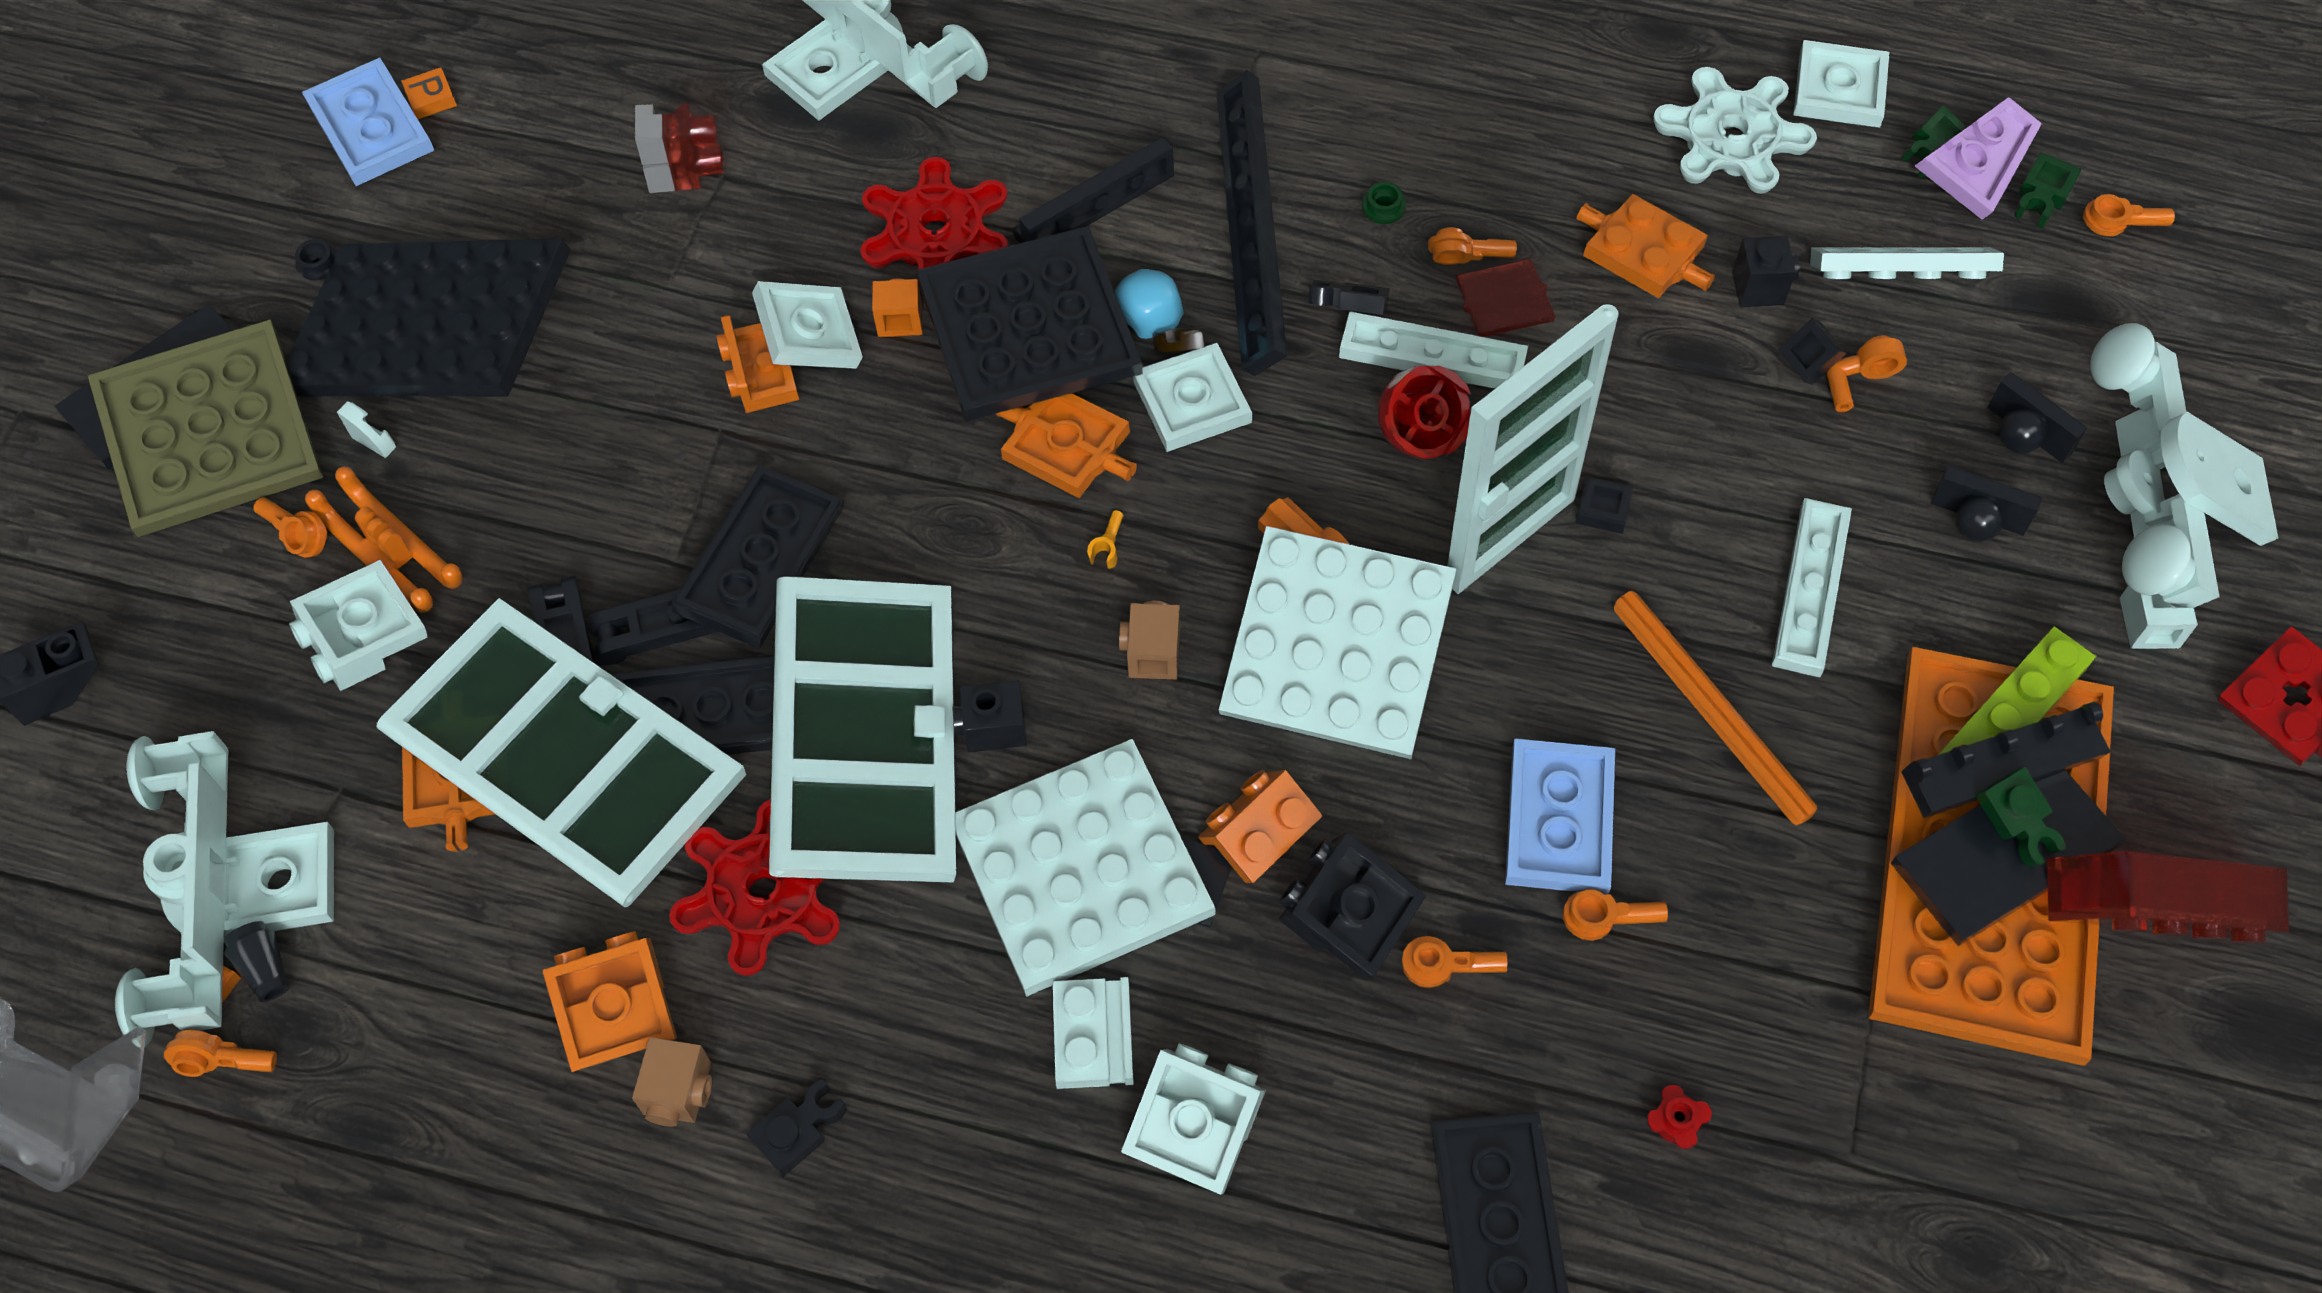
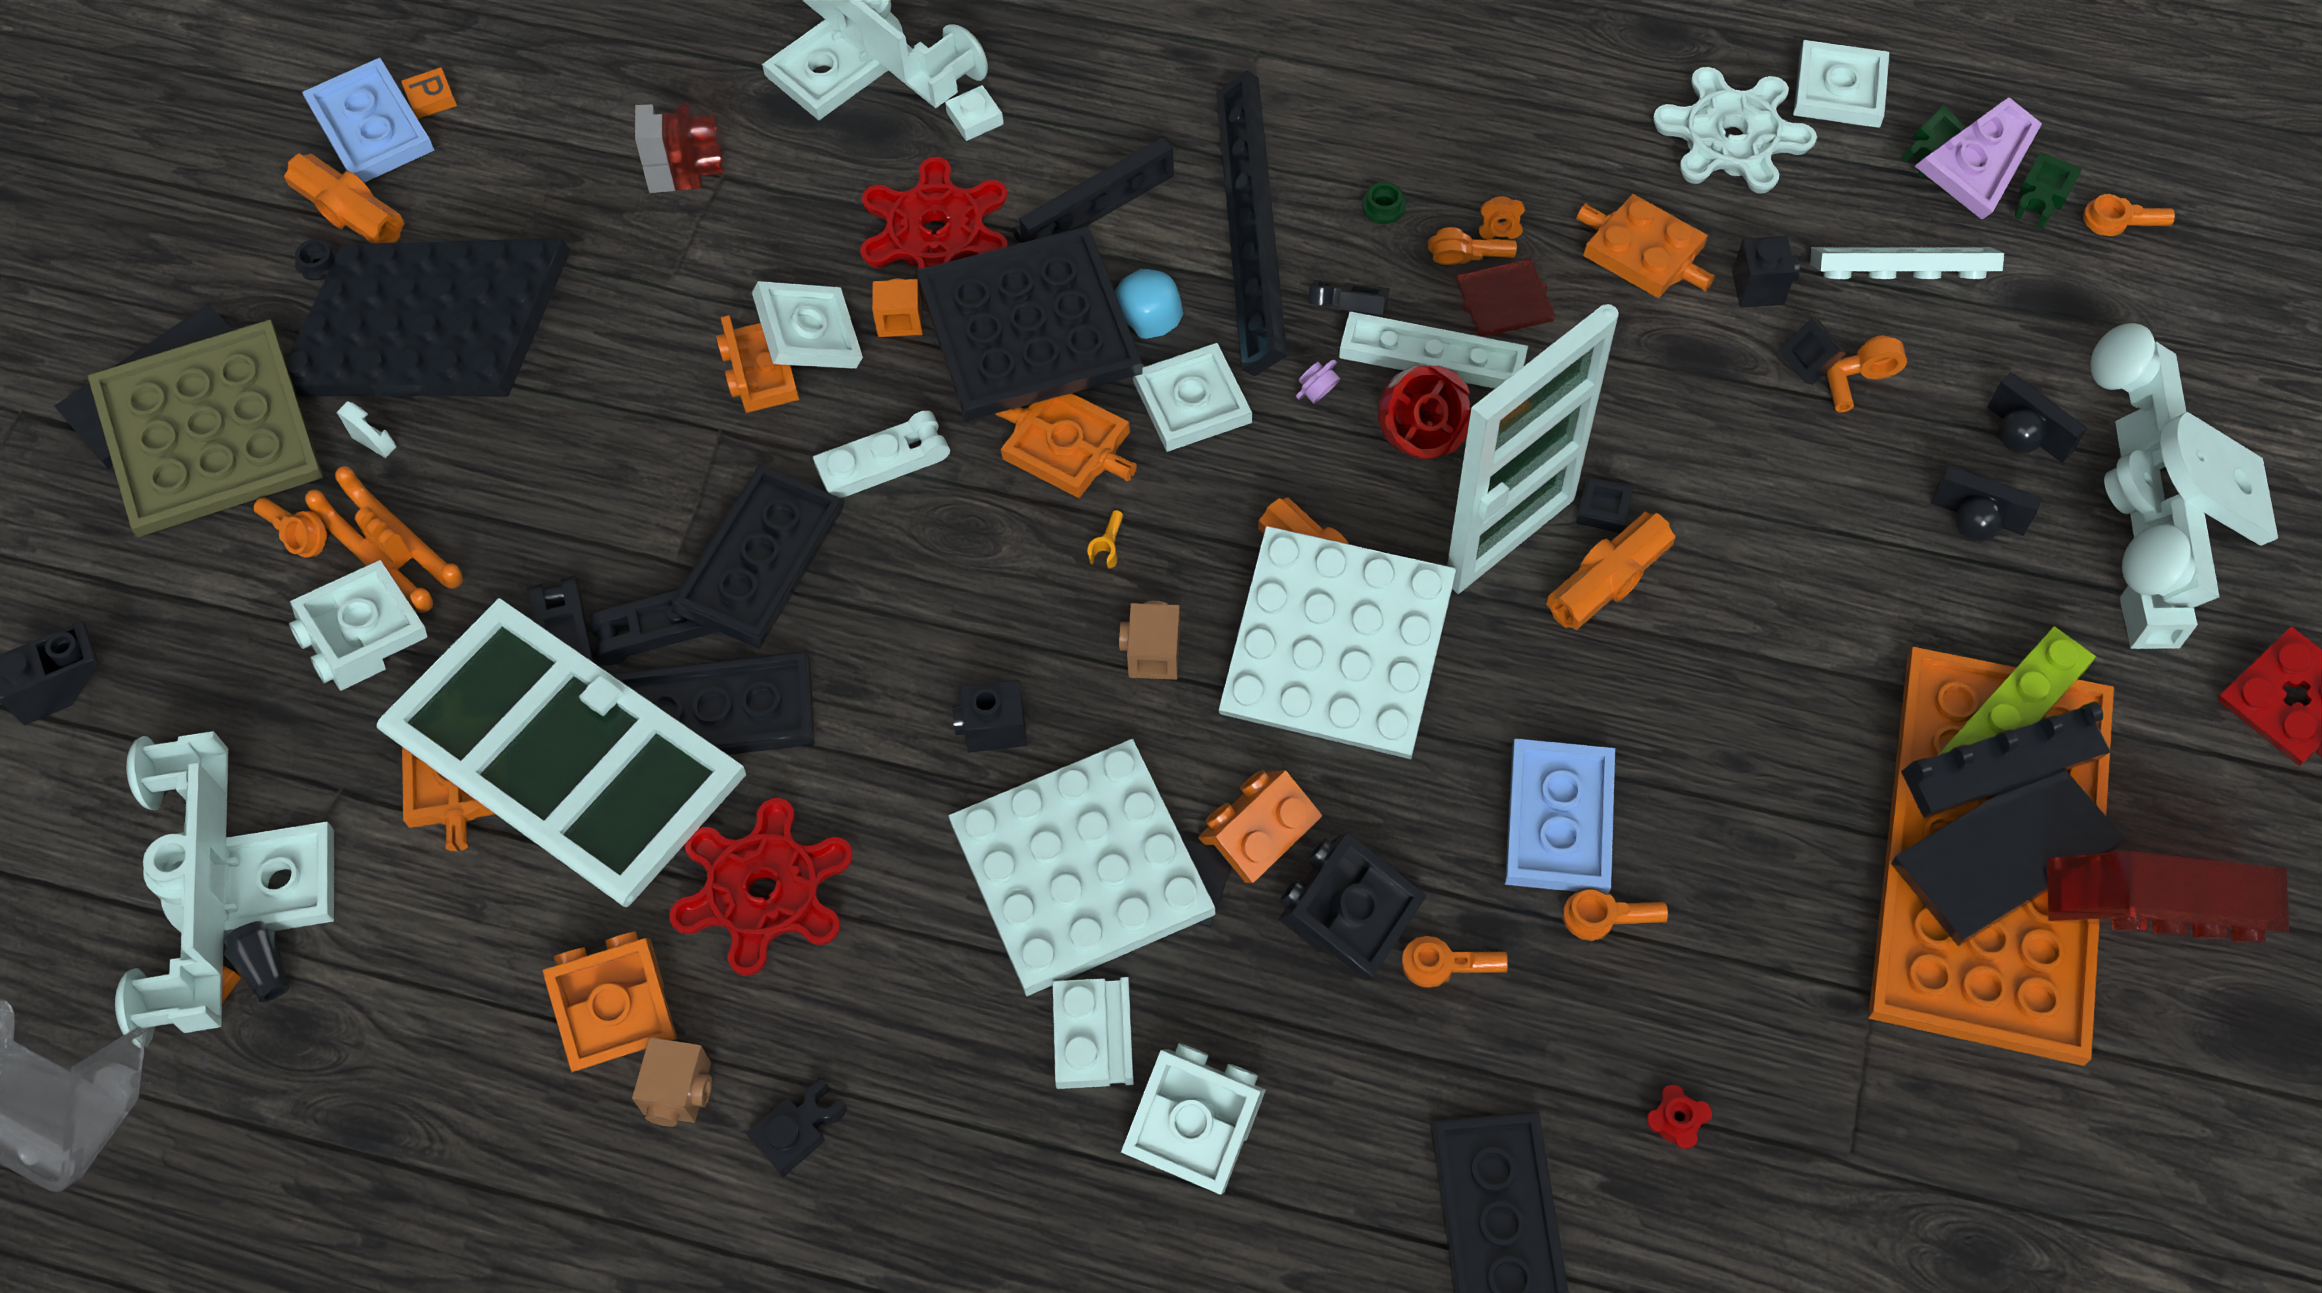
(198, 1052): orange plate -> none
(343, 199): none -> orange piece
(862, 732): door -> none
(882, 456): none -> light aqua plate
(974, 113): none -> light aqua plate
(1178, 339): dark brown tile -> none
(1318, 381): none -> lavender plate
(1497, 209): none -> orange plate
(1611, 570): none -> orange piece
(1715, 708): orange axle -> none
(1812, 588): light aqua tile -> none
(2018, 810): dark green plate -> none

